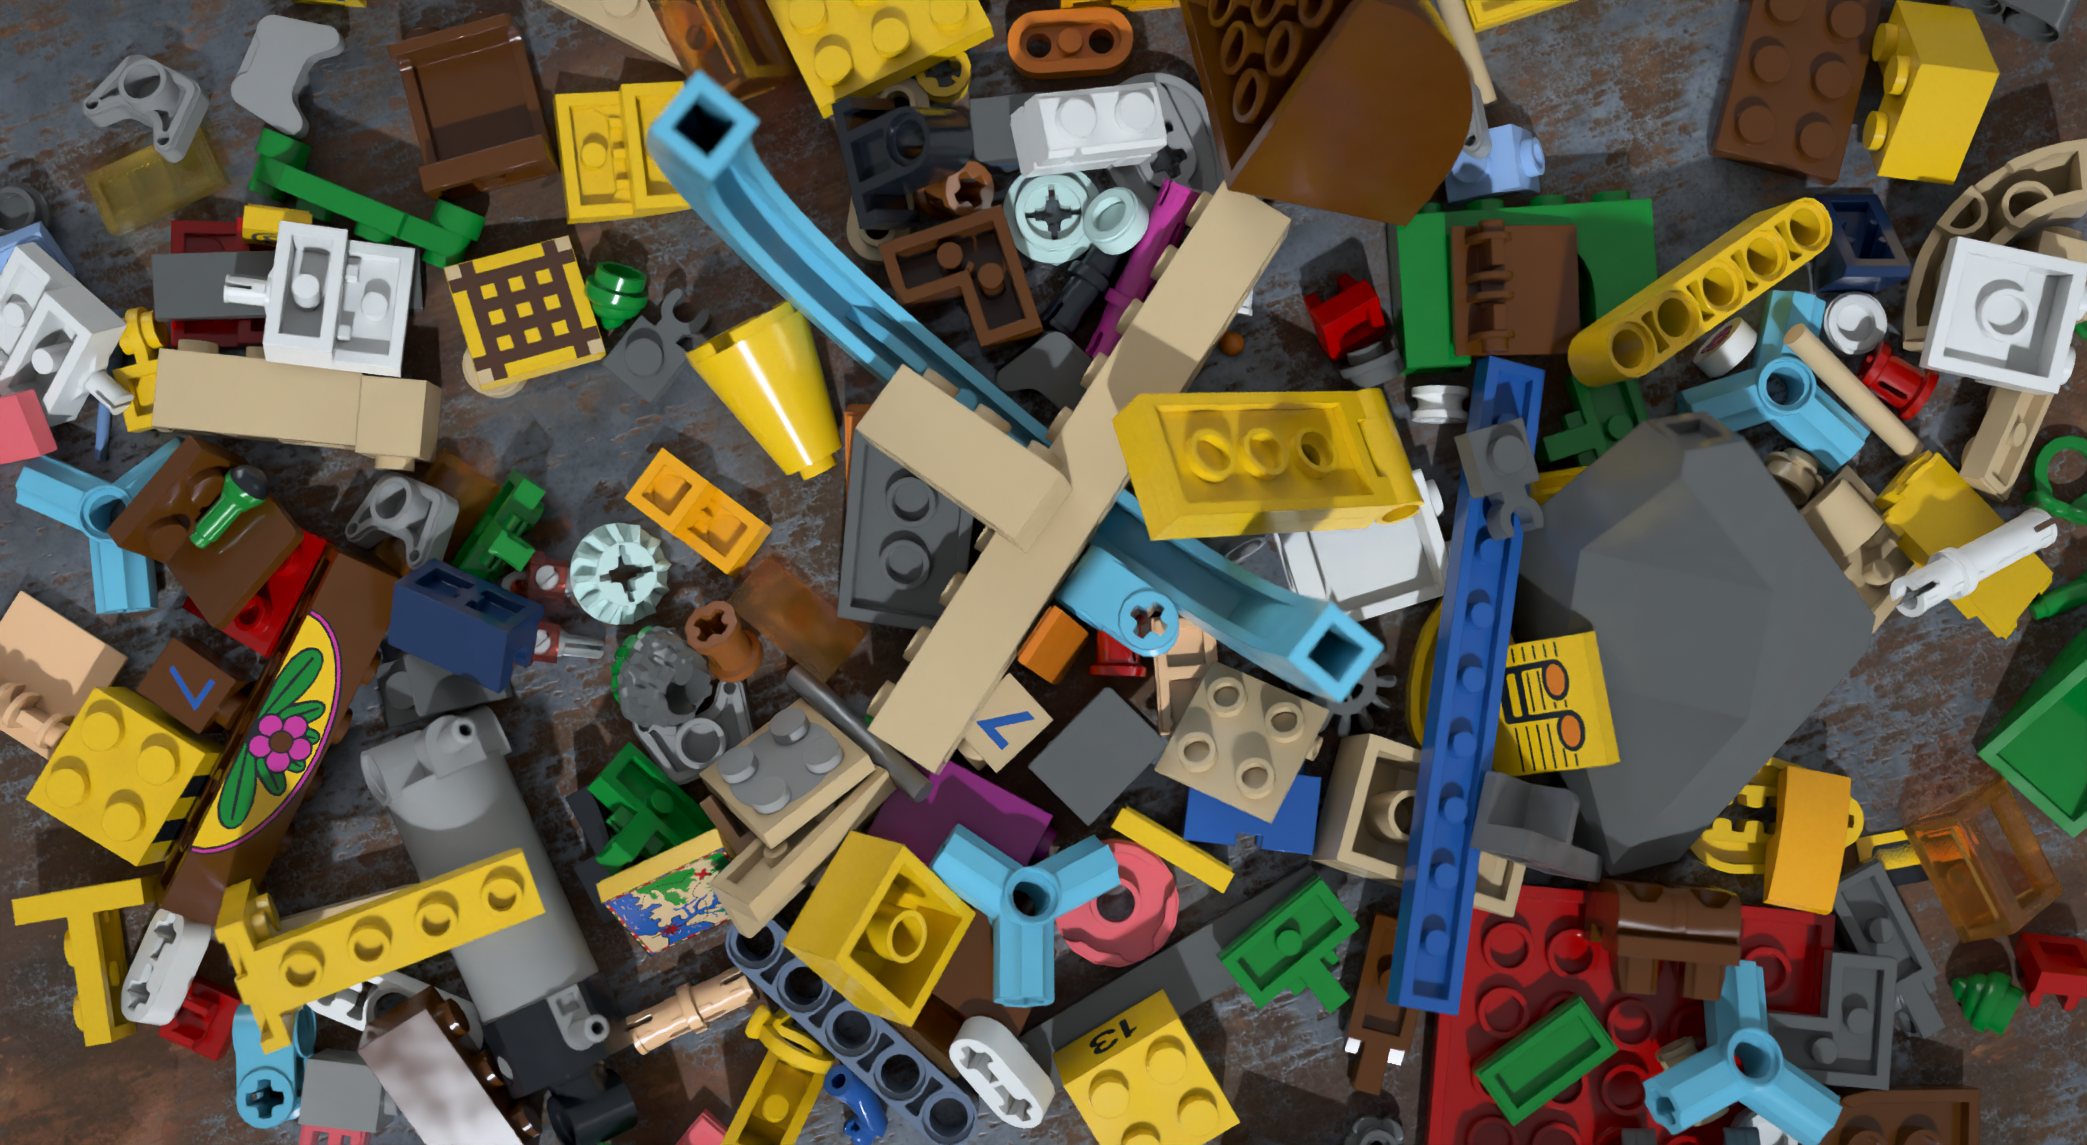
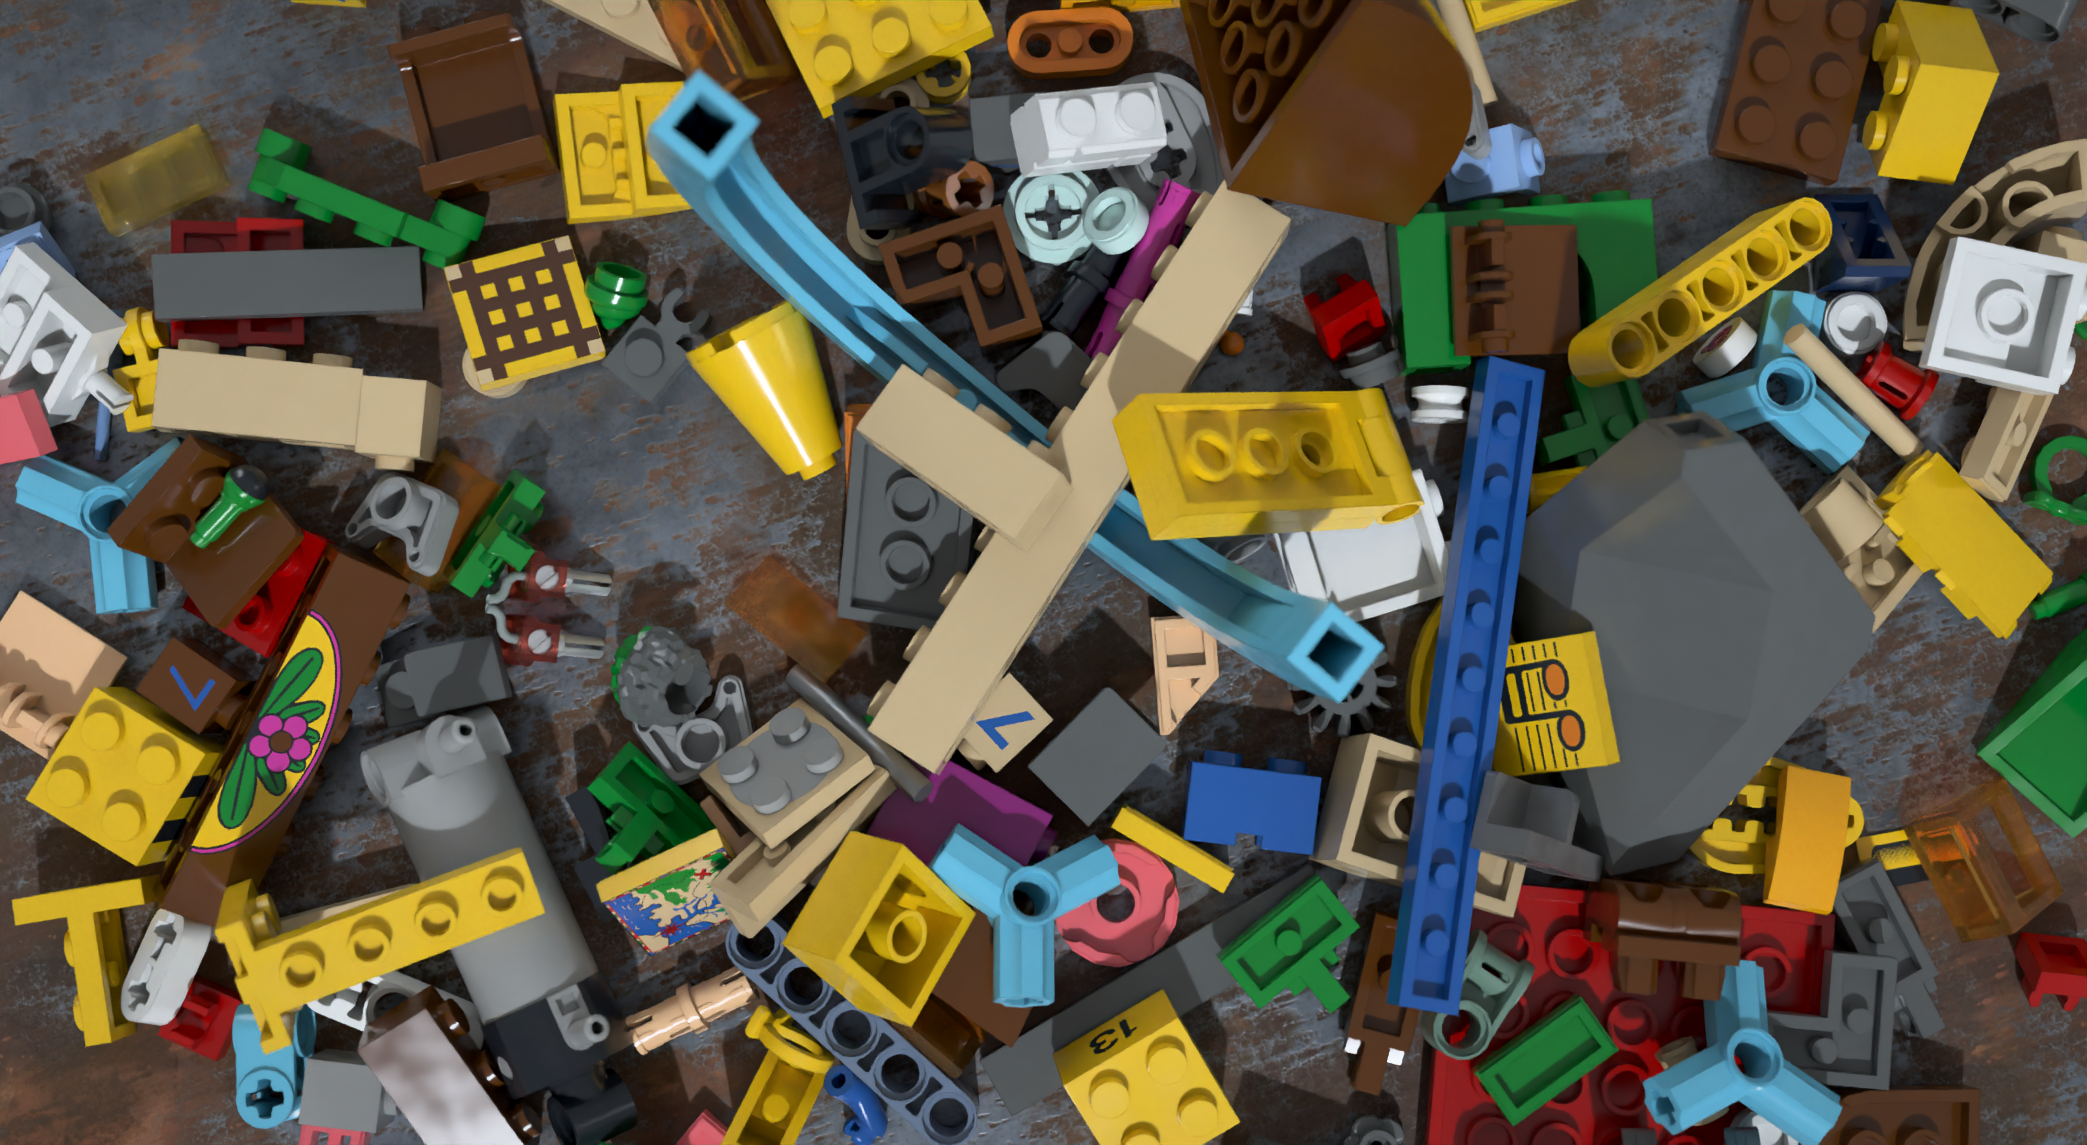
(155, 97): light grey piece -> none
(263, 221): yellow tile -> none
(279, 70): light grey piece -> none
(332, 300): white plate -> none
(463, 624): dark blue hinge -> none
(599, 554): light aqua gear -> none
(698, 513): light orange slope -> none
(718, 634): dark orange bush -> none
(1002, 1072): white beam -> none
(1053, 645): orange slope -> none
(1111, 596): medium azure piece -> none
(1116, 659): red bush -> none
(1243, 741): tan hinge -> none
(1482, 997): none -> sand green piece
(1499, 466): dark grey plate -> none
(1795, 473): tan plate -> none
(1956, 571): white pin -> none
(1987, 1000): green plate -> none

